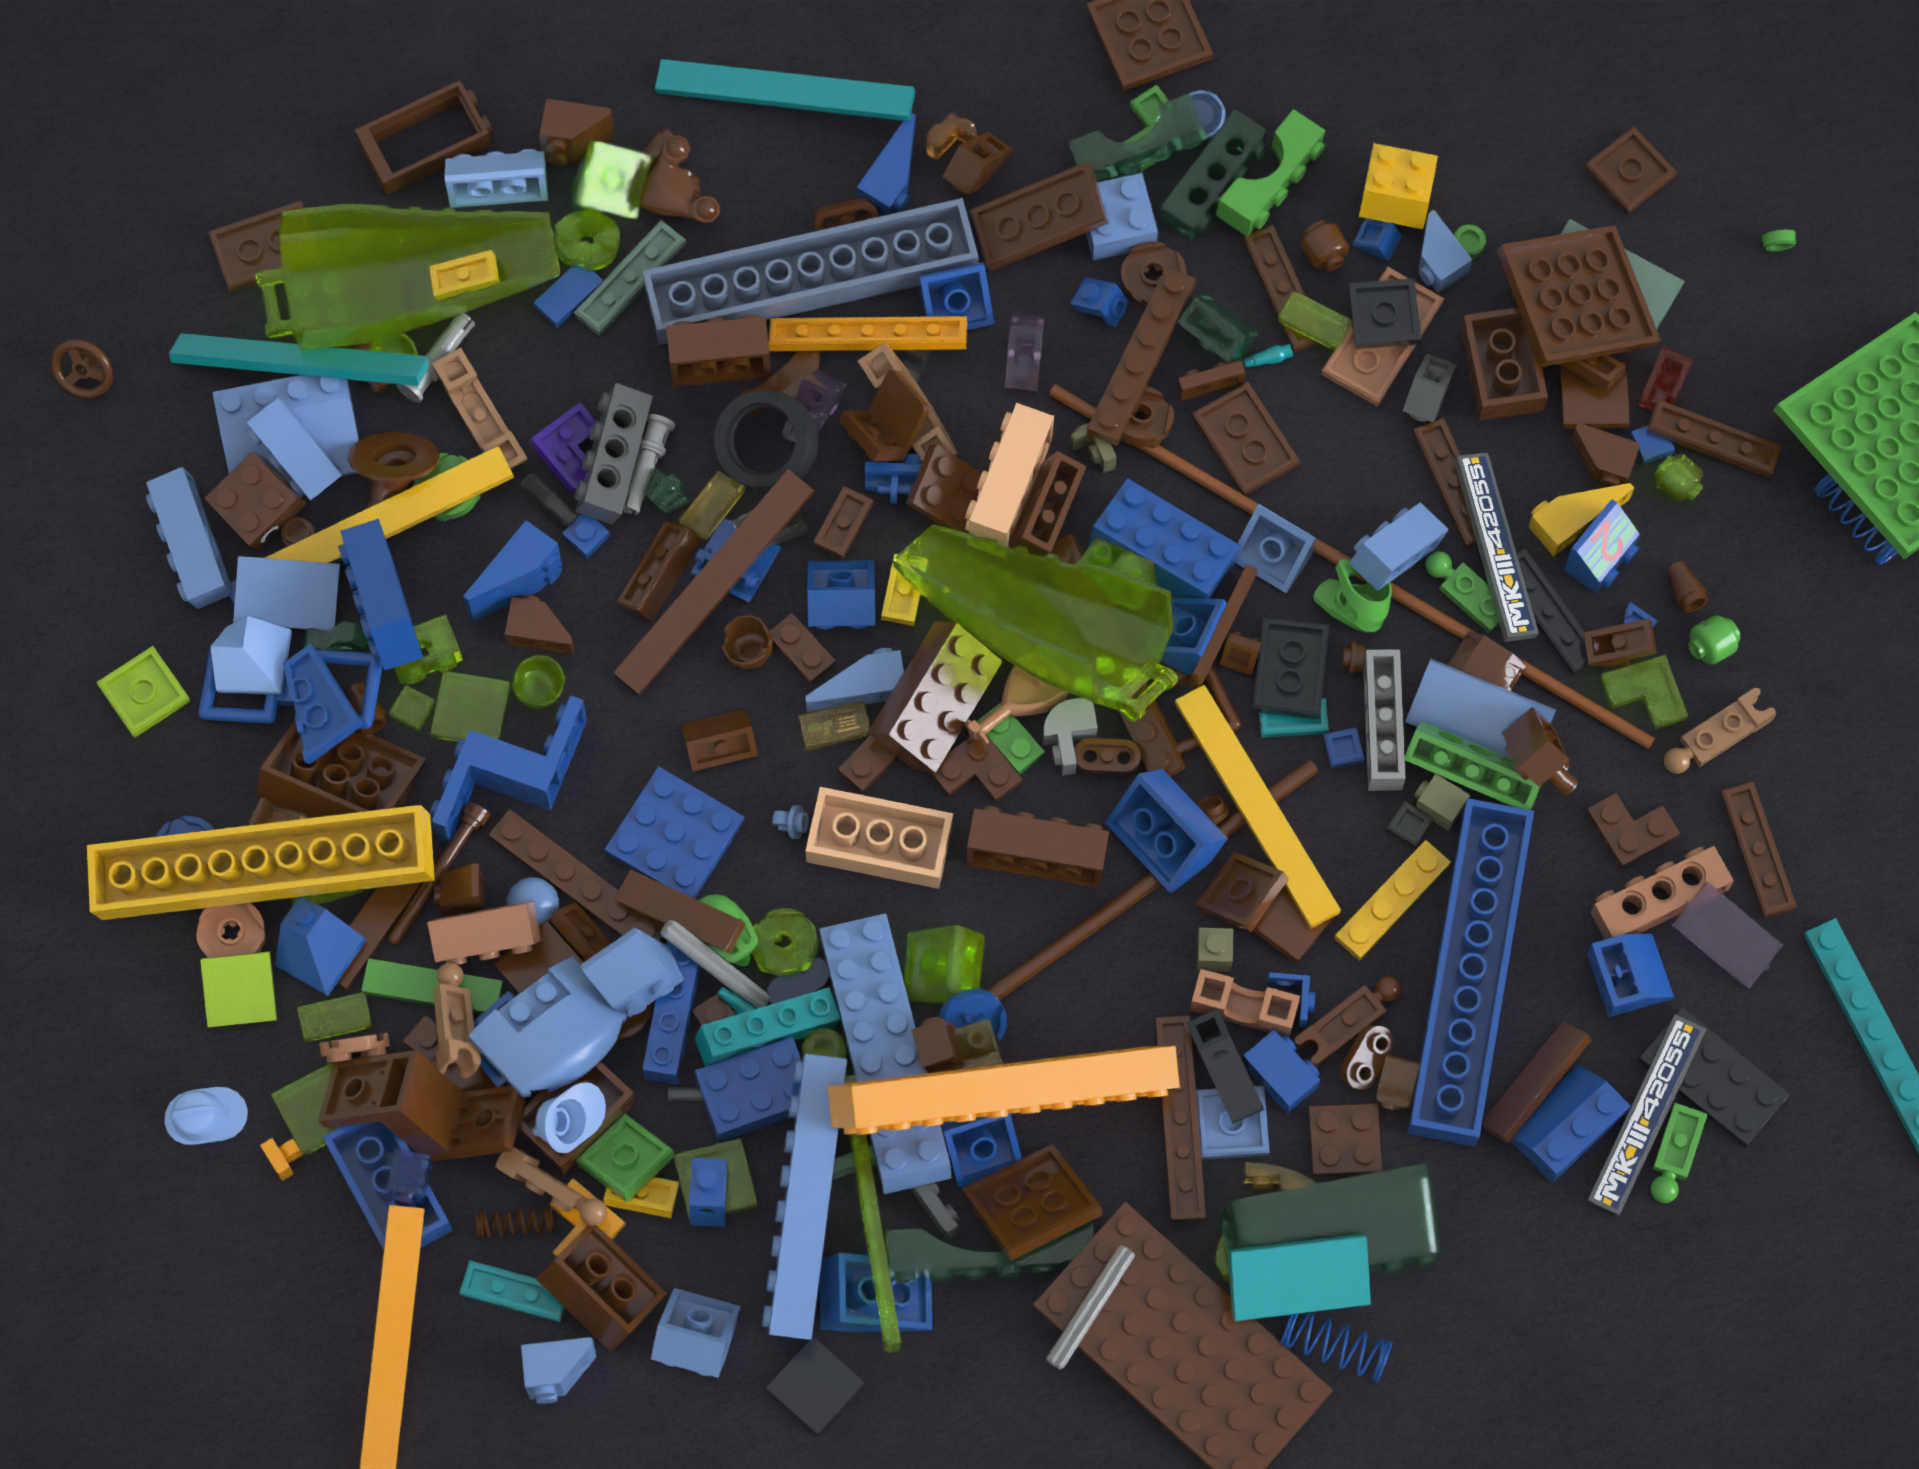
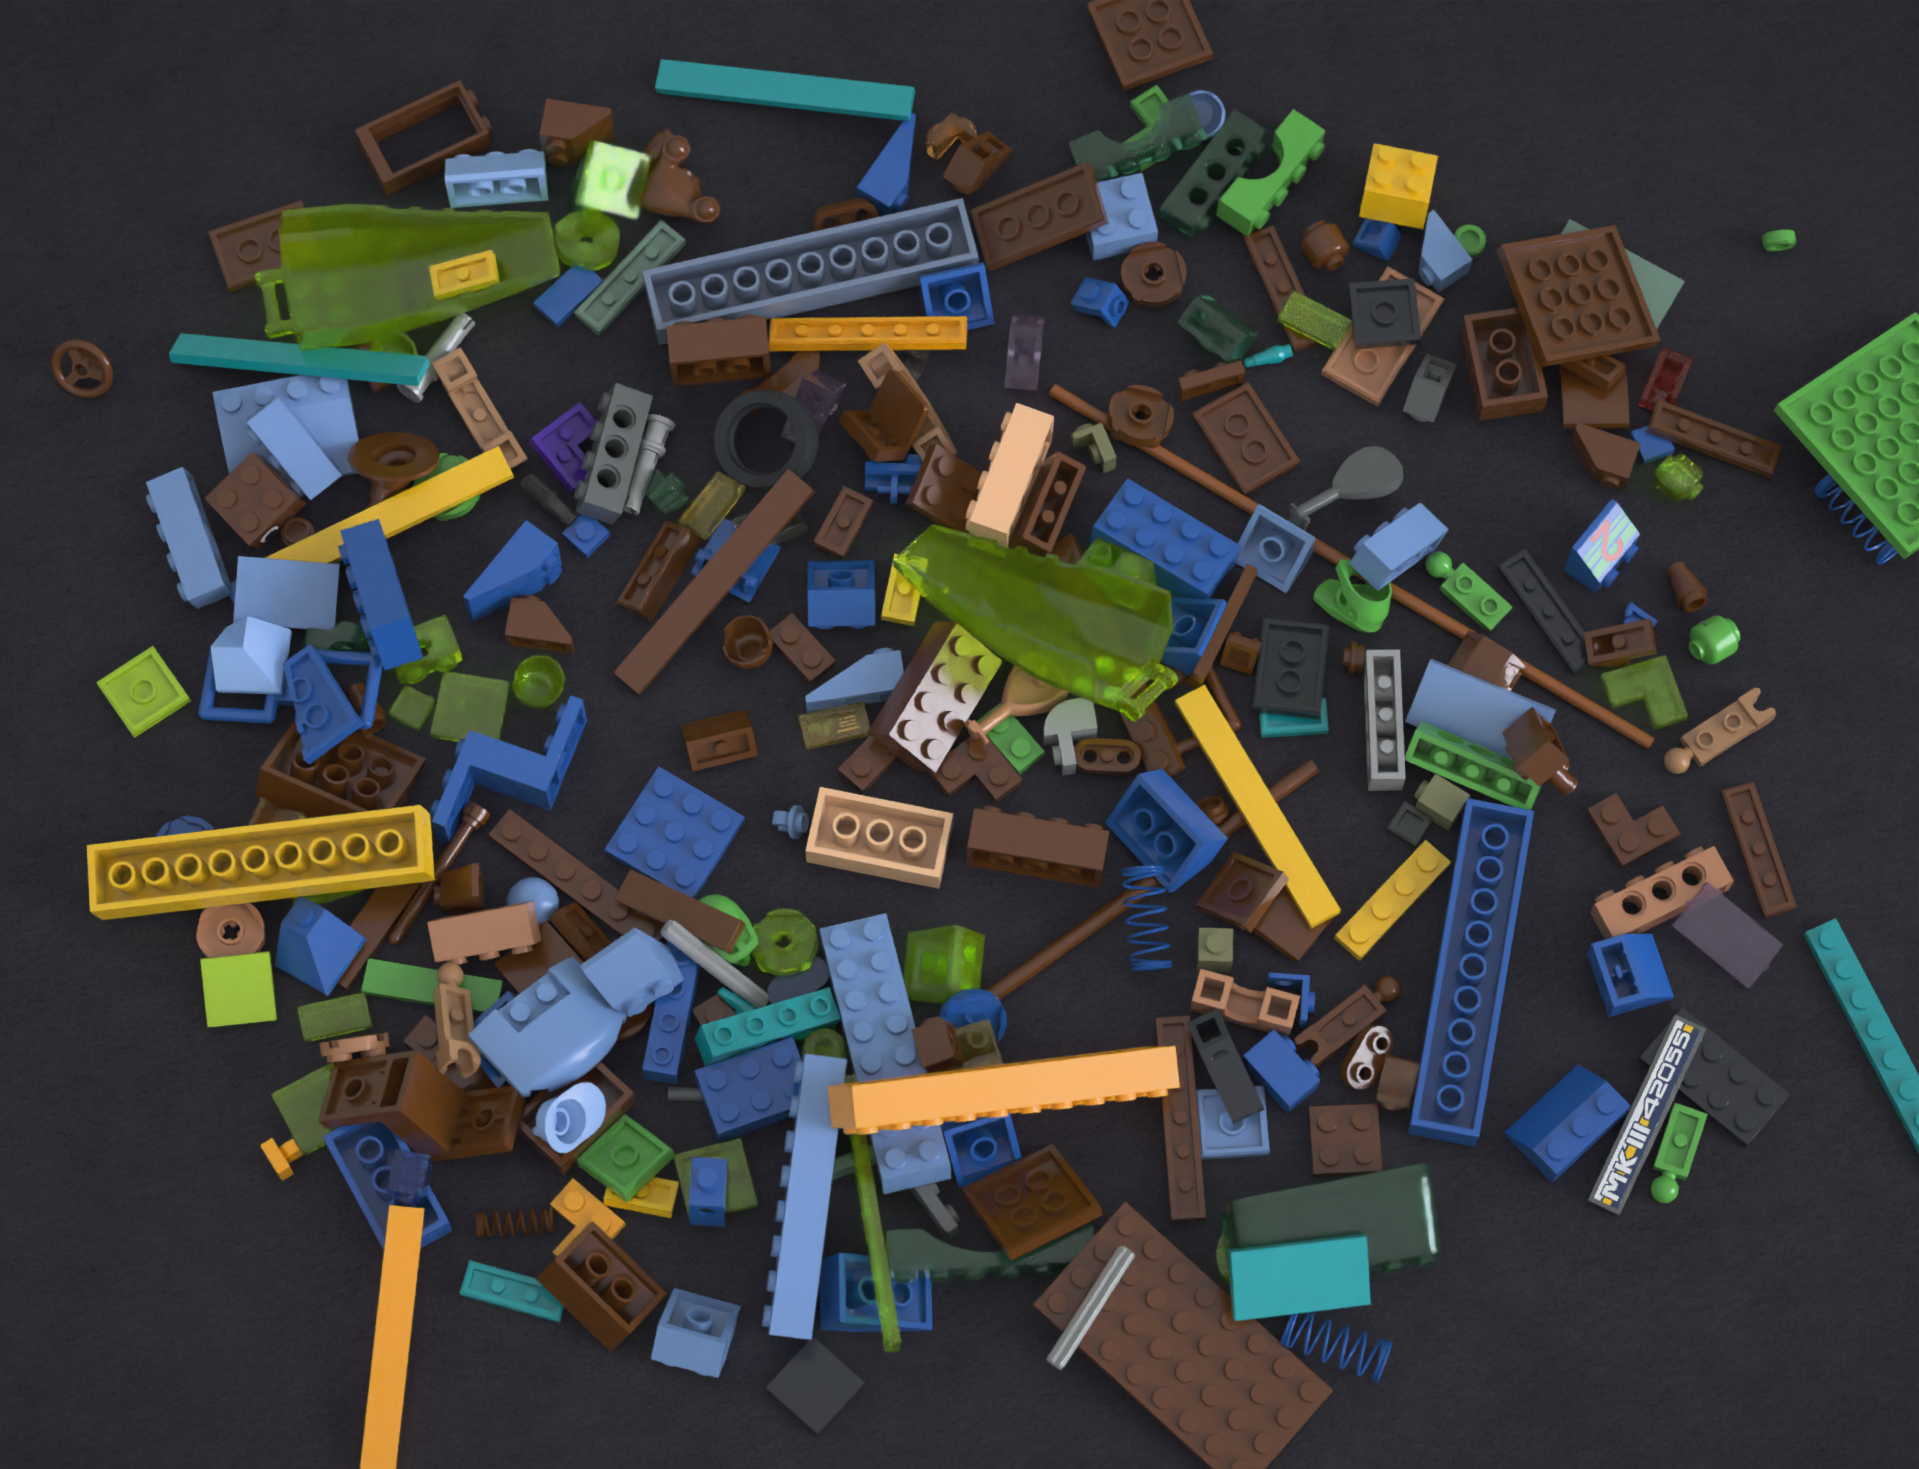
(206, 1115): light blue piece -> none
(524, 1168): medium nougat plate -> none
(555, 1367): medium blue slope -> none
(1141, 356): reddish brown plate -> none
(1144, 872): none -> blue piece
(1265, 1175): clear yellow slope -> none
(1343, 748): blue tile -> none
(1363, 475): none -> dark grey piece
(1439, 454): reddish brown tile -> none
(1496, 547): tile -> none
(1535, 1082): reddish brown tile -> none
(1570, 515): yellow slope -> none
(1630, 170): reddish brown tile -> none

